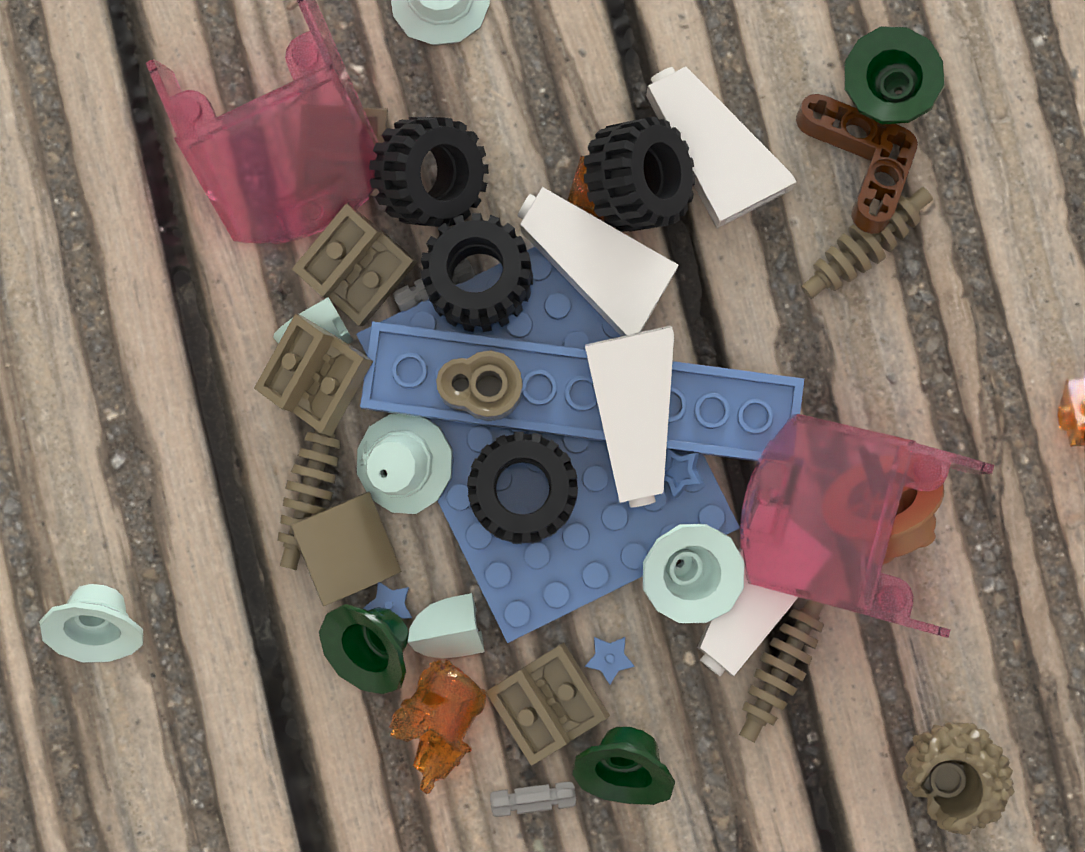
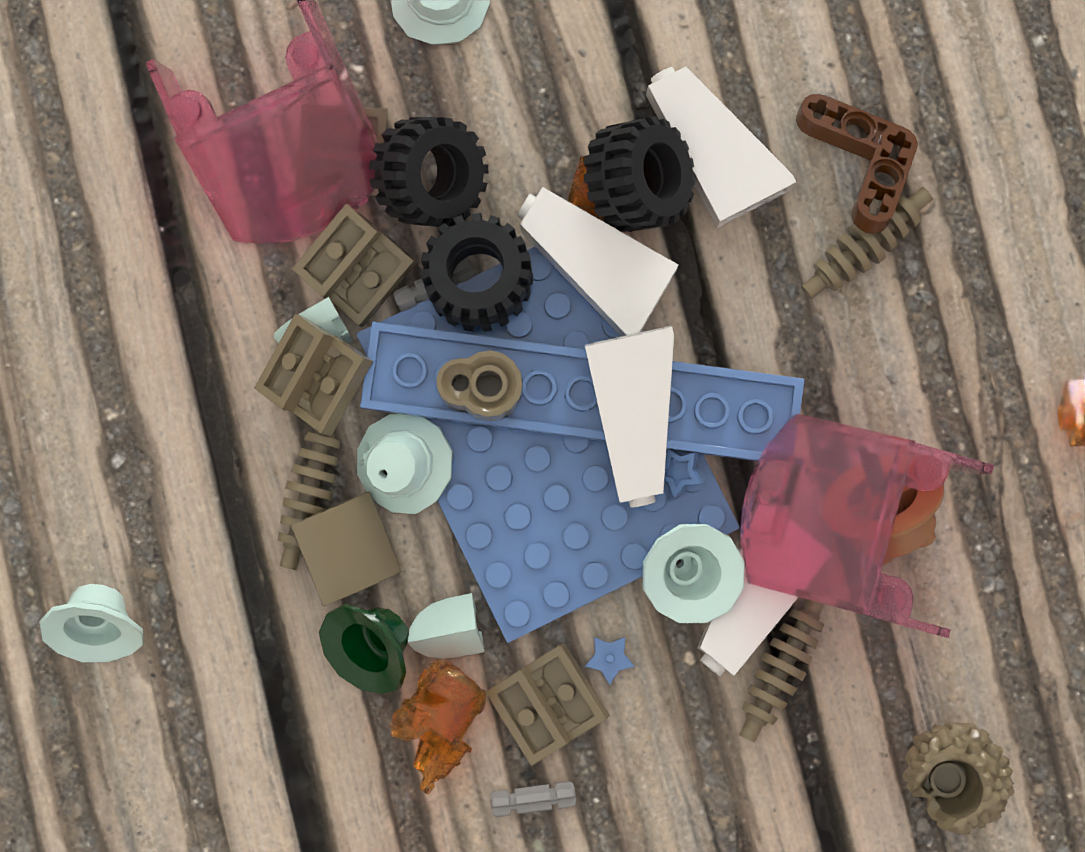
(390, 600): medium blue piece -> none
(522, 449): black tyre -> none
(624, 769): dark green hat -> none
(890, 62): dark green hat -> none

